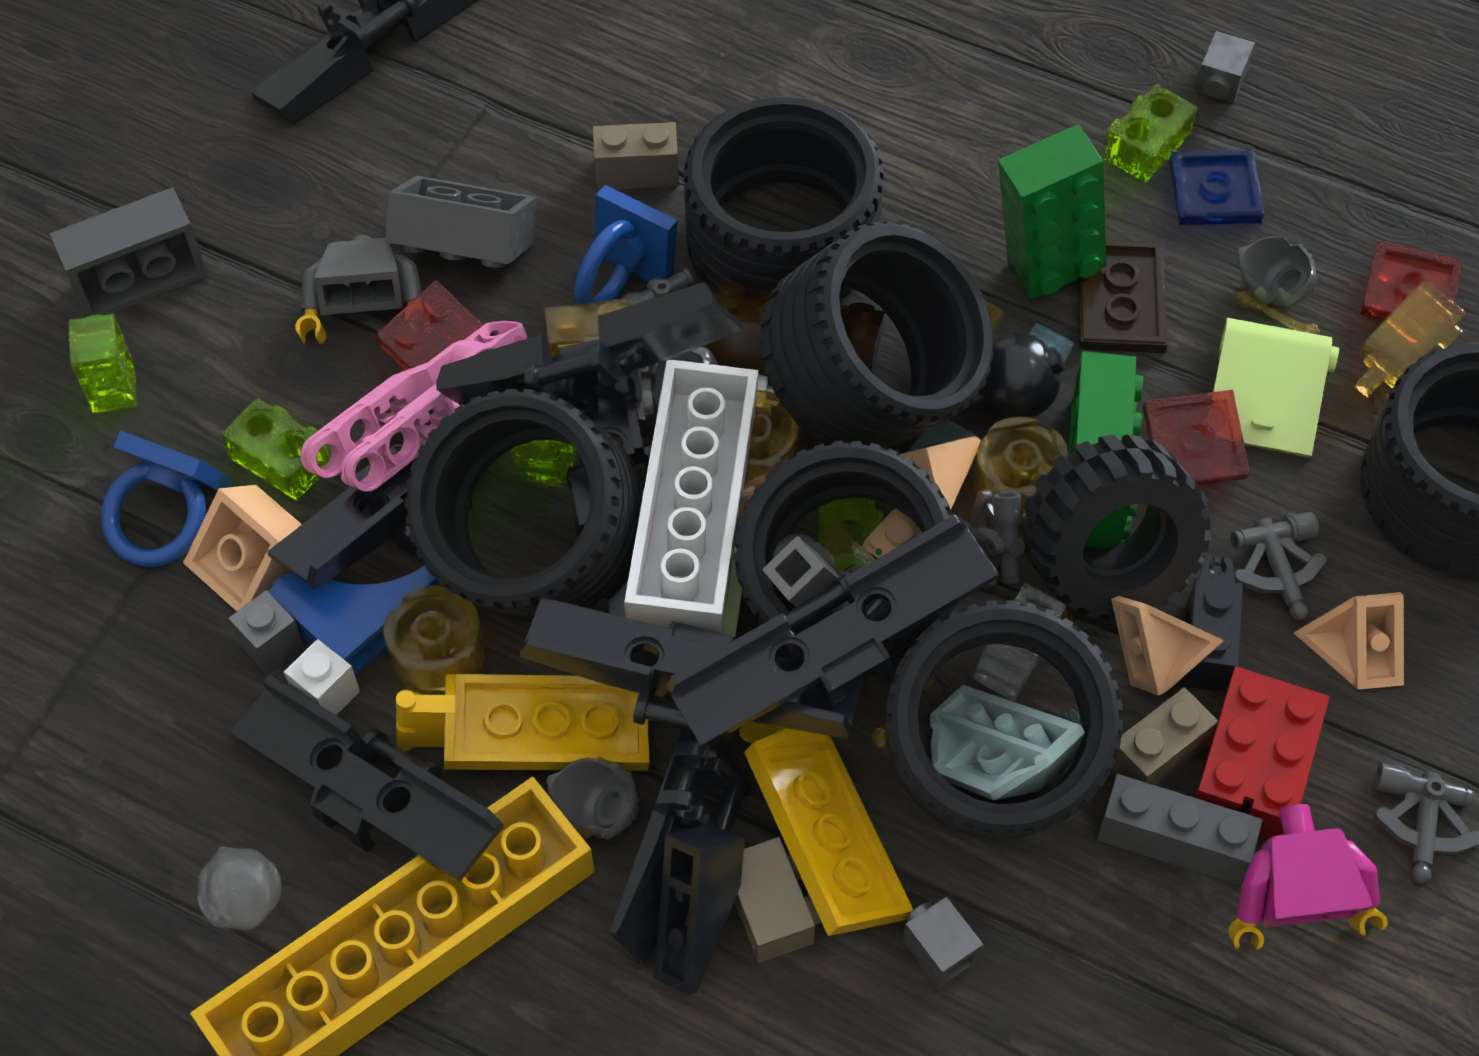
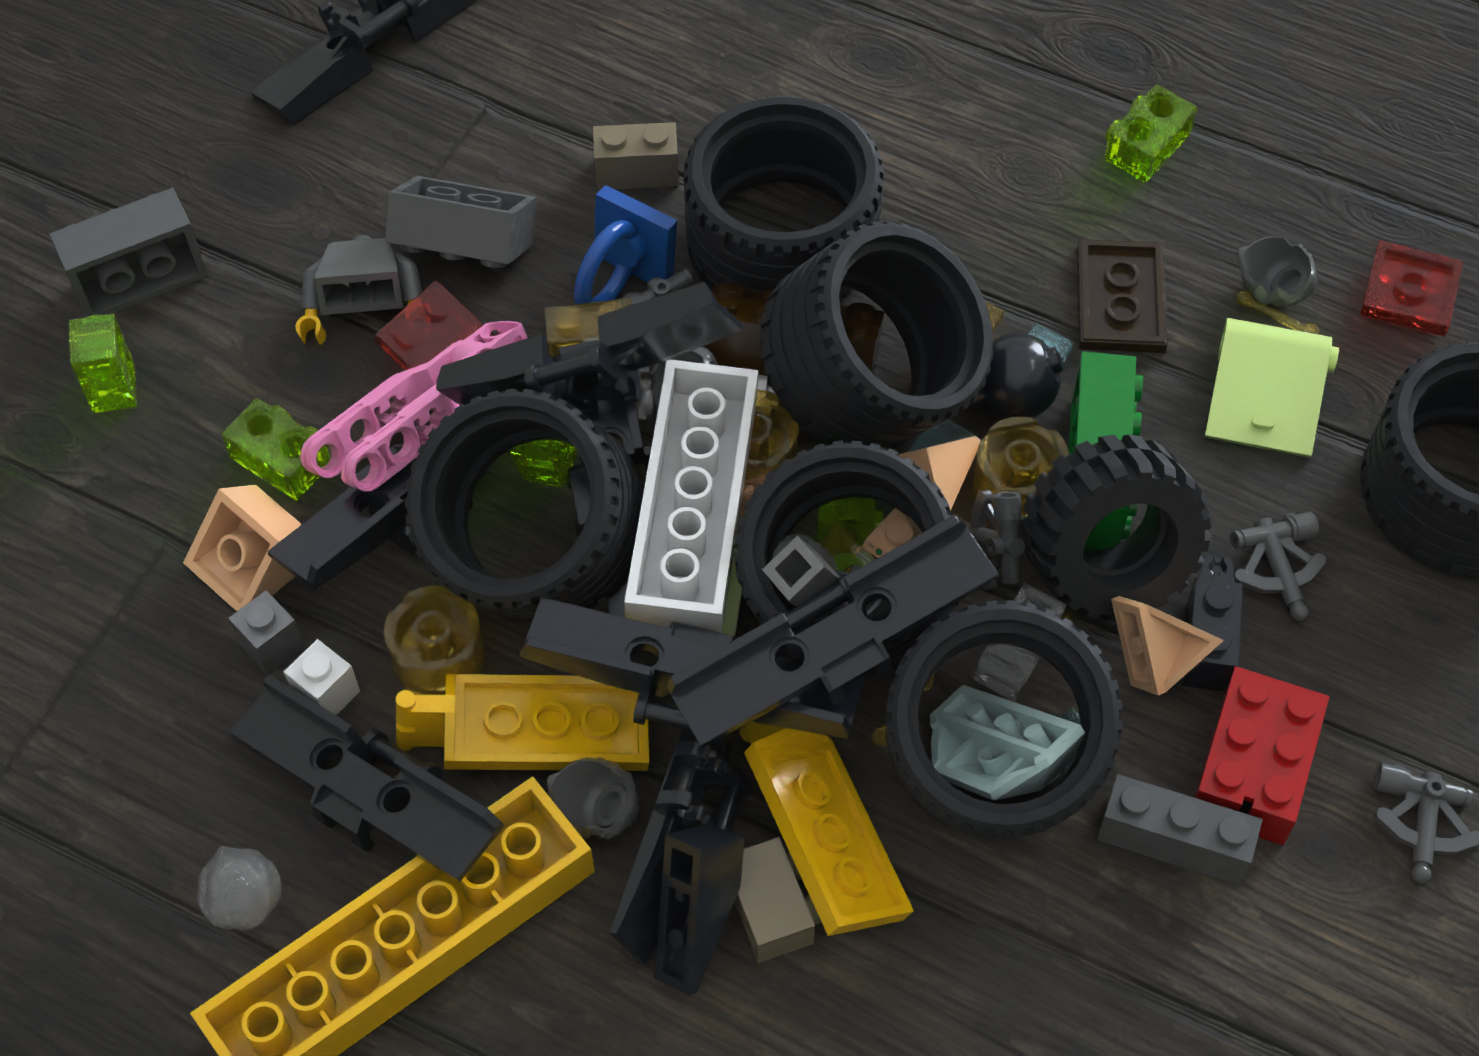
(169, 470): blue tile -> none
(345, 614): blue arch -> none
(941, 941): flat silver brick -> none
(1054, 211): green brick -> none
(1165, 739): dark tan brick -> none
(1201, 434): clear red plate -> none
(1216, 187): clear blue tile -> none
(1224, 67): flat silver brick -> none
(1306, 880): dark pink torso -> none
(1362, 640): light nougat slope -> none
(1411, 331): clear yellow hinge -> none

